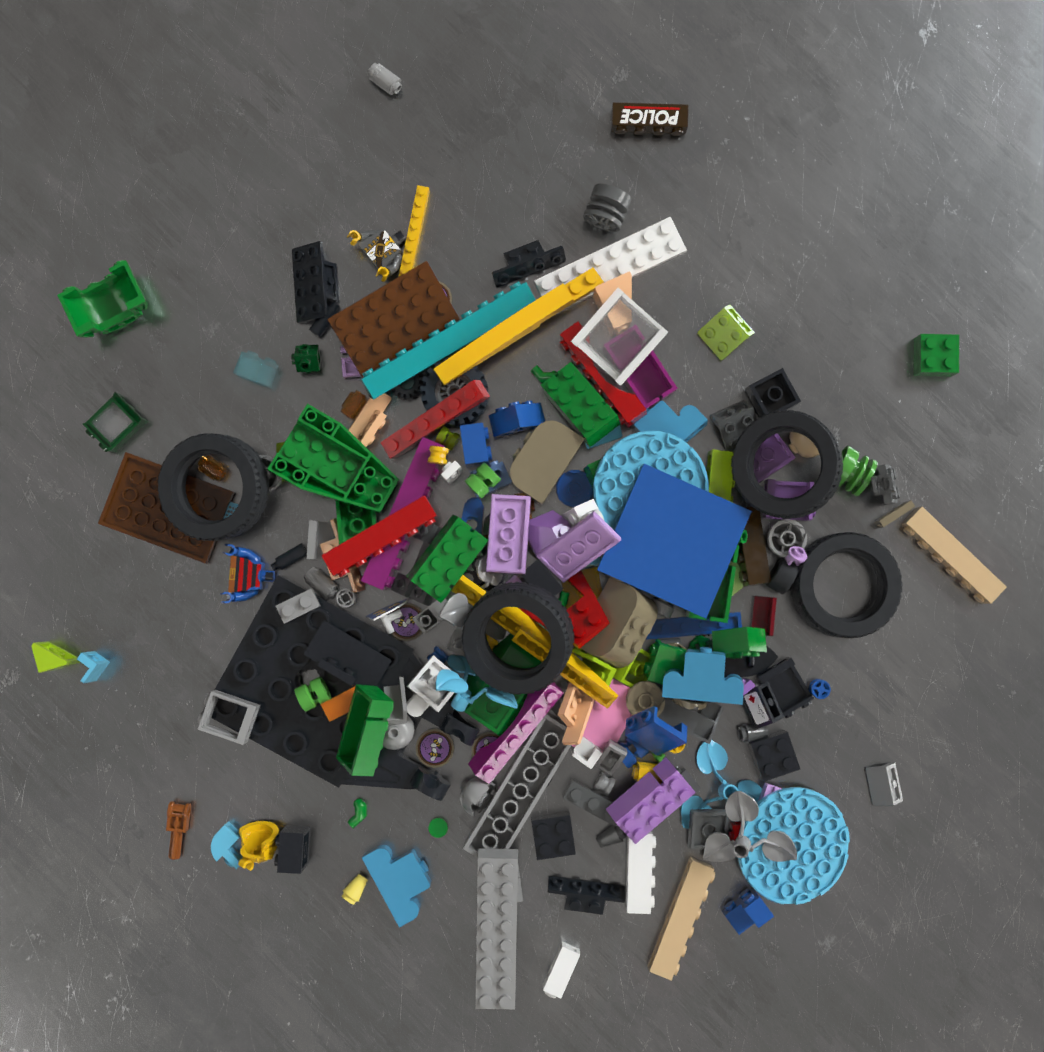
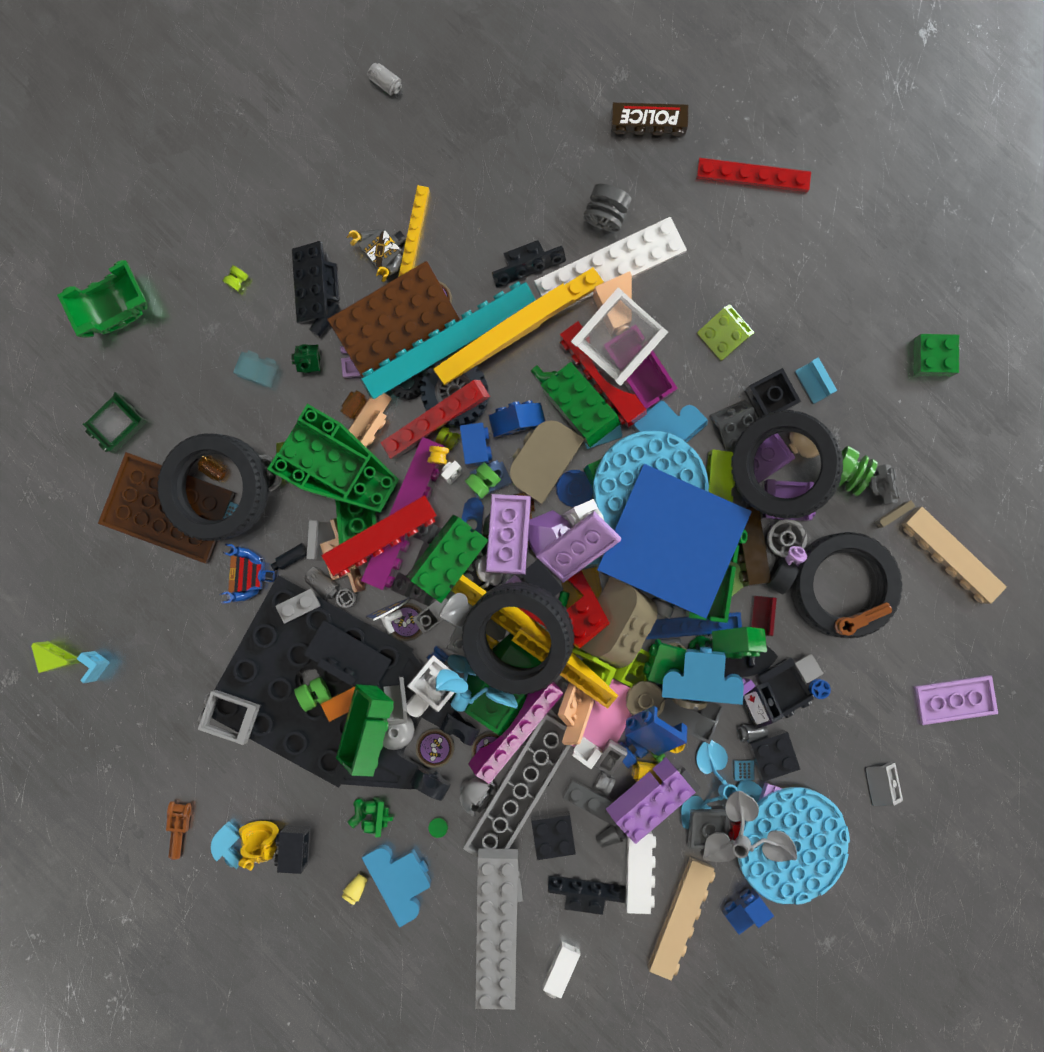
(231, 281): none -> lime wheel
(379, 817): none -> green hips
(744, 770): none -> medium azure tile
(753, 175): none -> red plate
(808, 668): none -> light grey panel
(815, 380): none -> medium azure panel
(861, 619): none -> dark orange connector
(956, 700): none -> lavender tile

